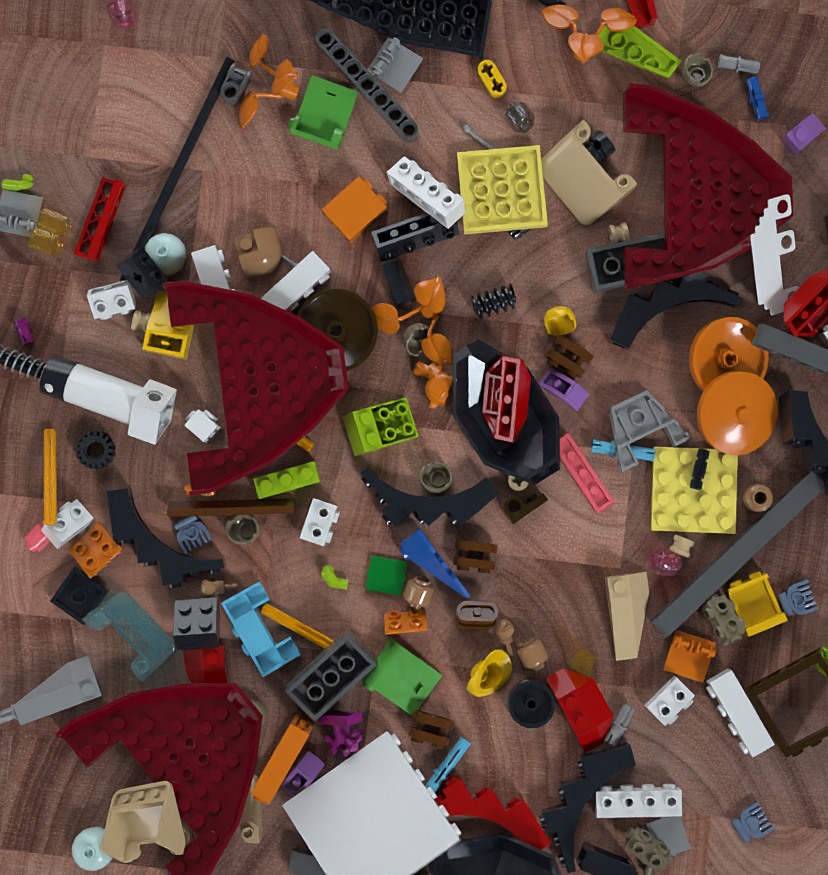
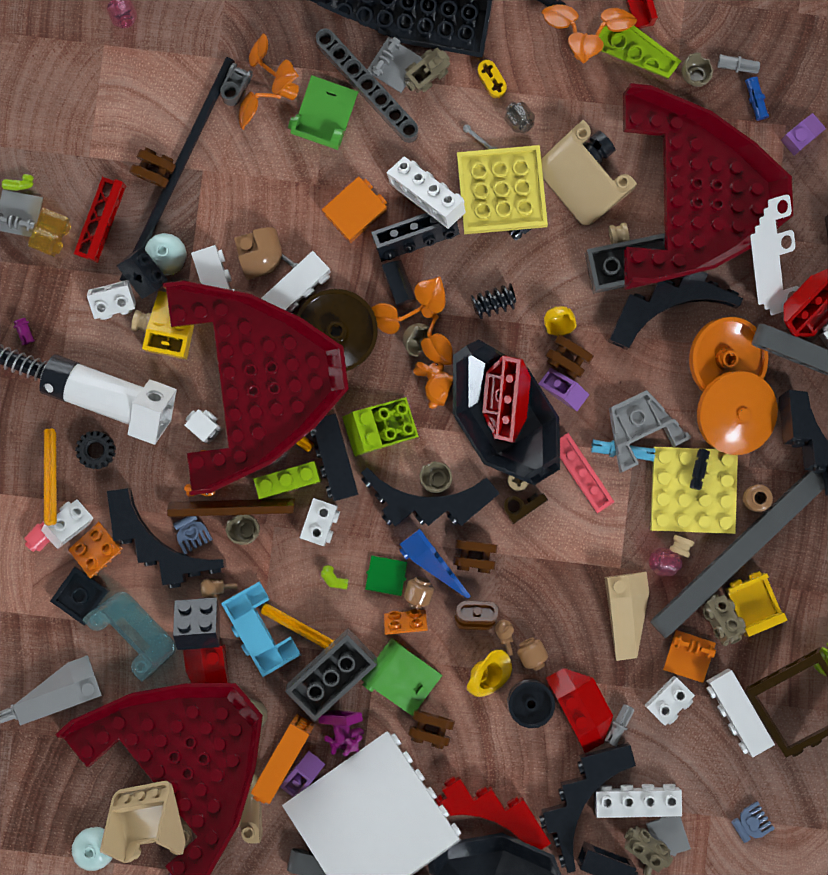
(149, 157): none -> reddish brown brick
(335, 459): none -> black brick
(432, 66): none -> dark tan brick
(462, 744): medium azure pin -> none
(582, 661): clear yellow panel -> none
(795, 601): sand blue piece -> none

